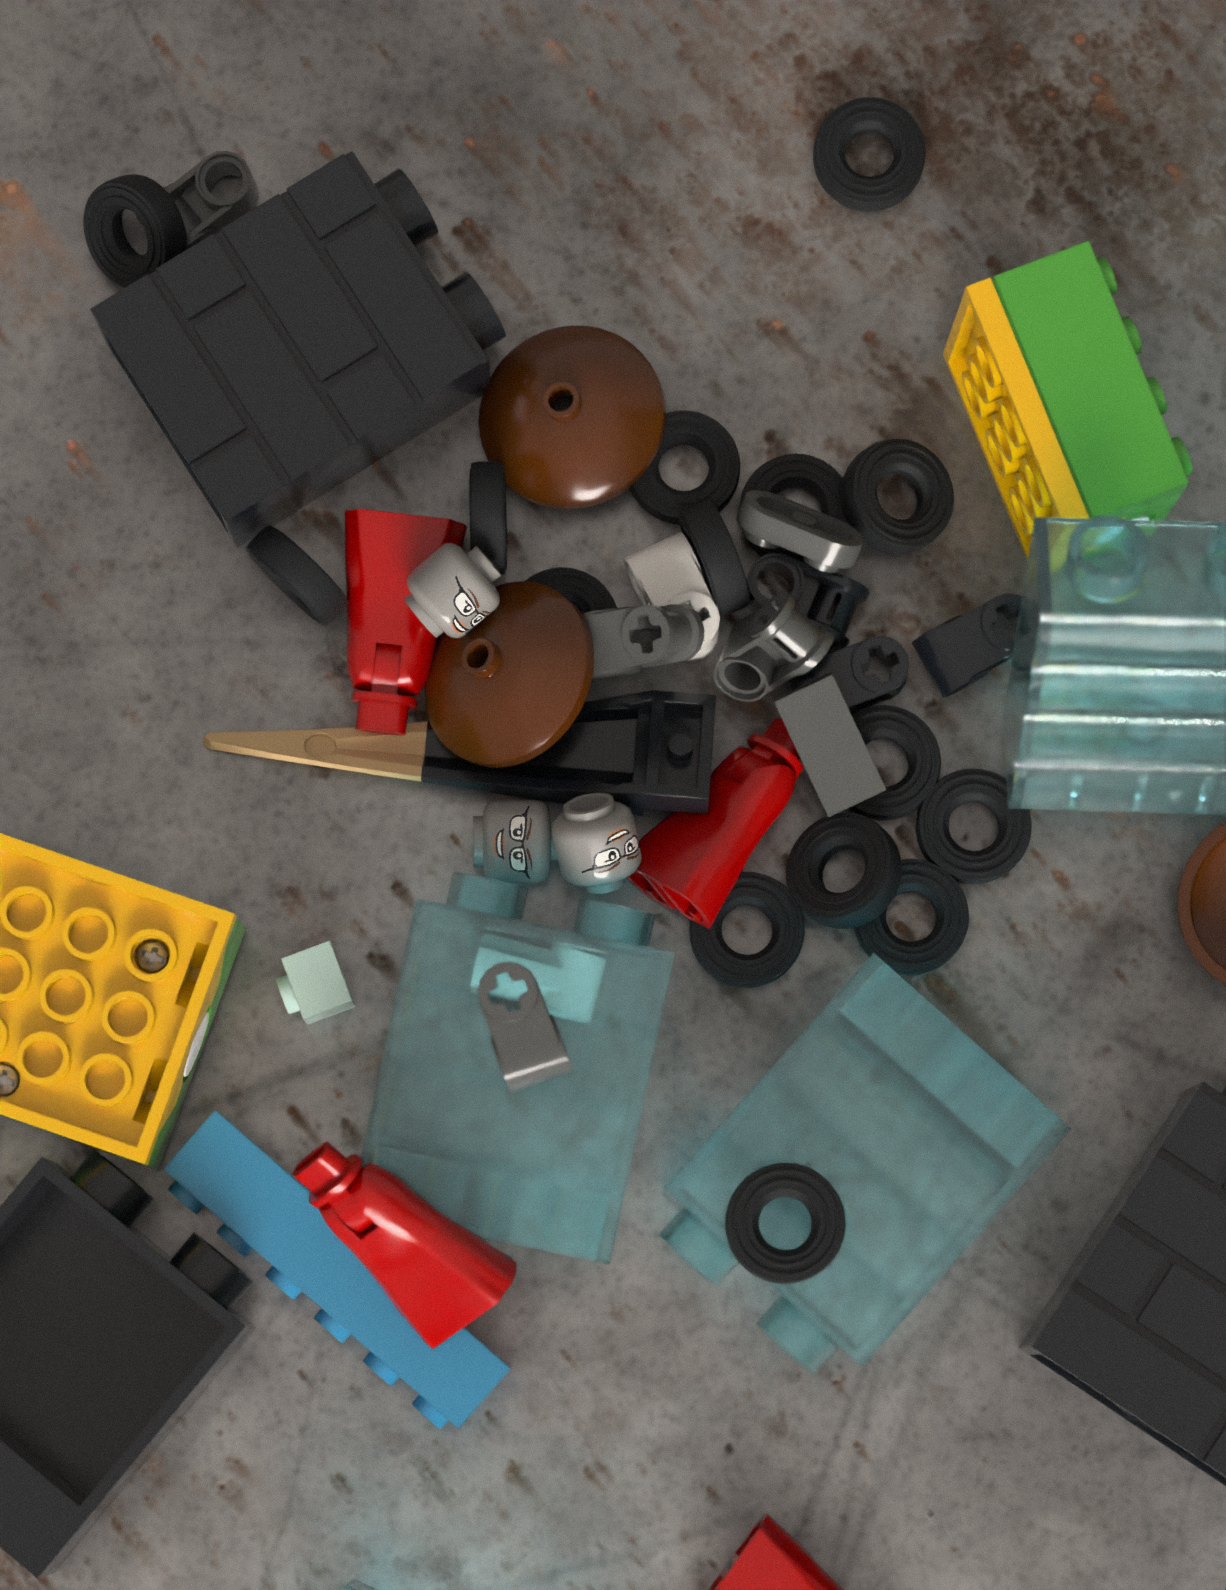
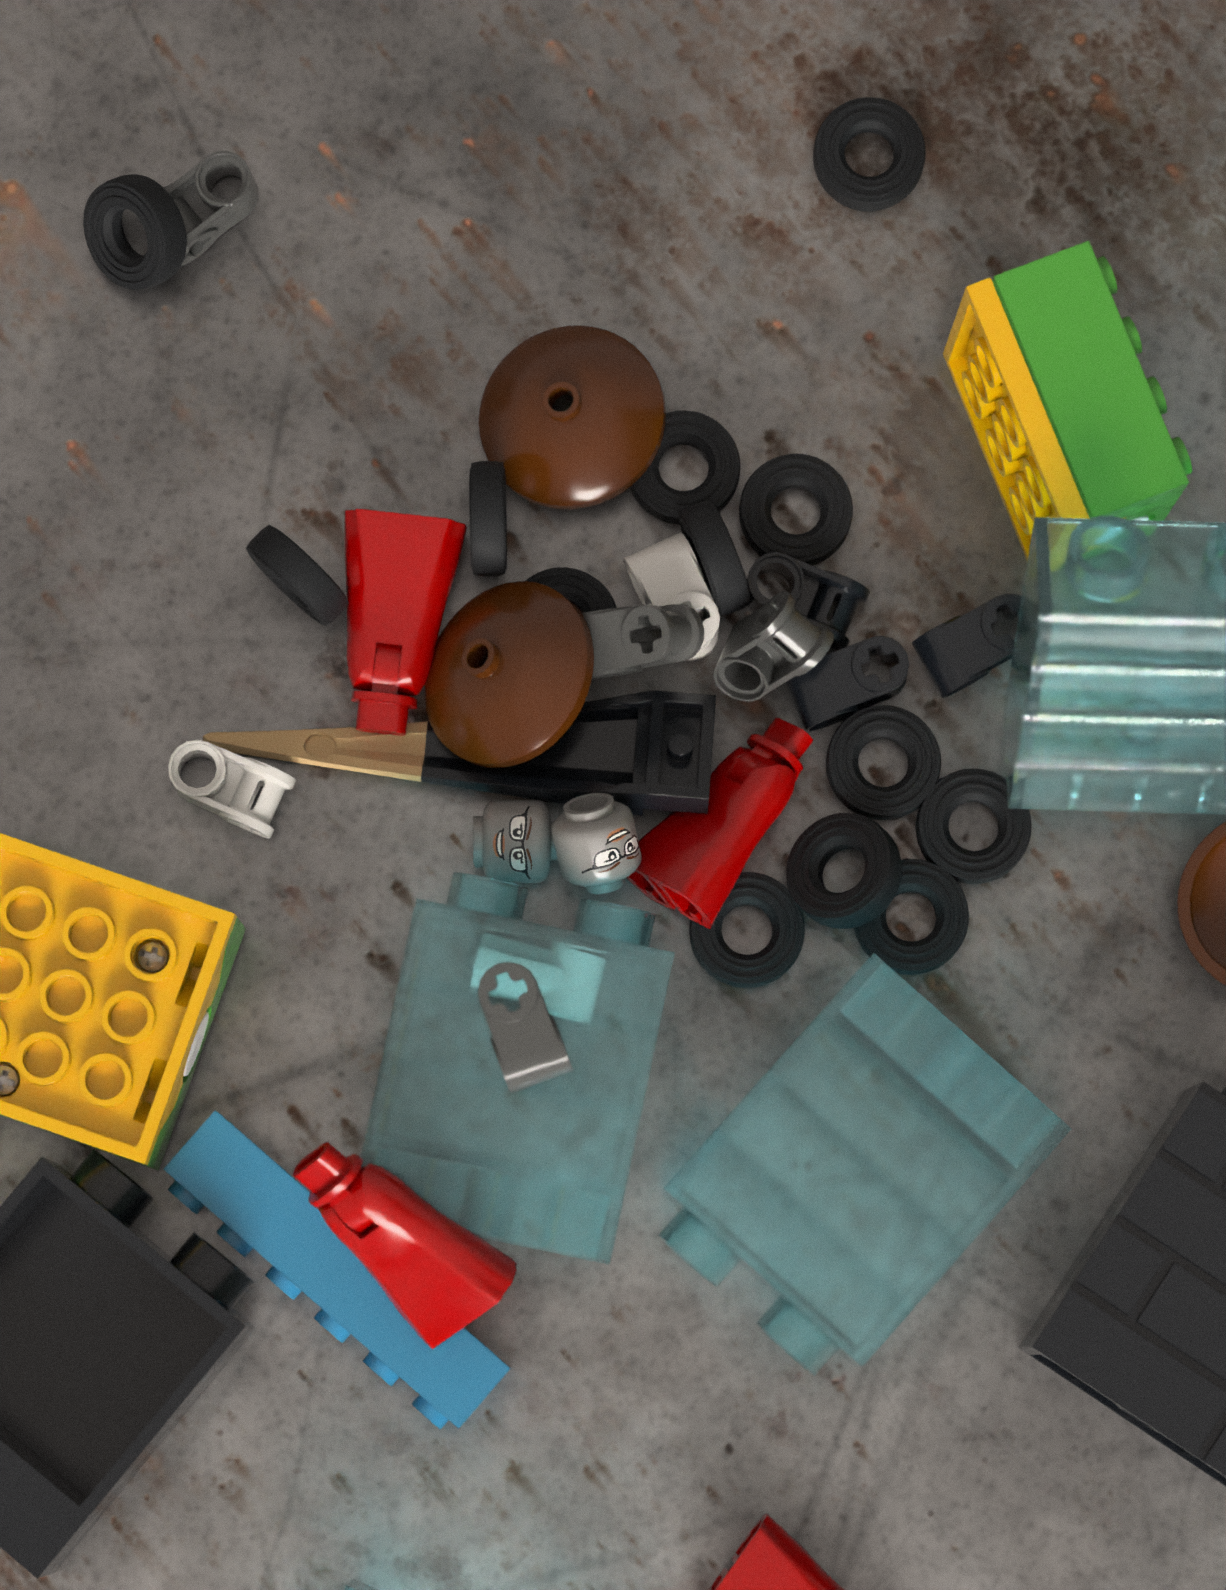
(233, 787): none -> white piece
(301, 343): black brick -> none
(314, 984): light aqua plate -> none
(453, 590): light grey head -> none
(819, 538): dark grey plate -> none
(826, 1216): black tyre -> none
(829, 744): dark grey tile -> none
(926, 475): black tyre -> none

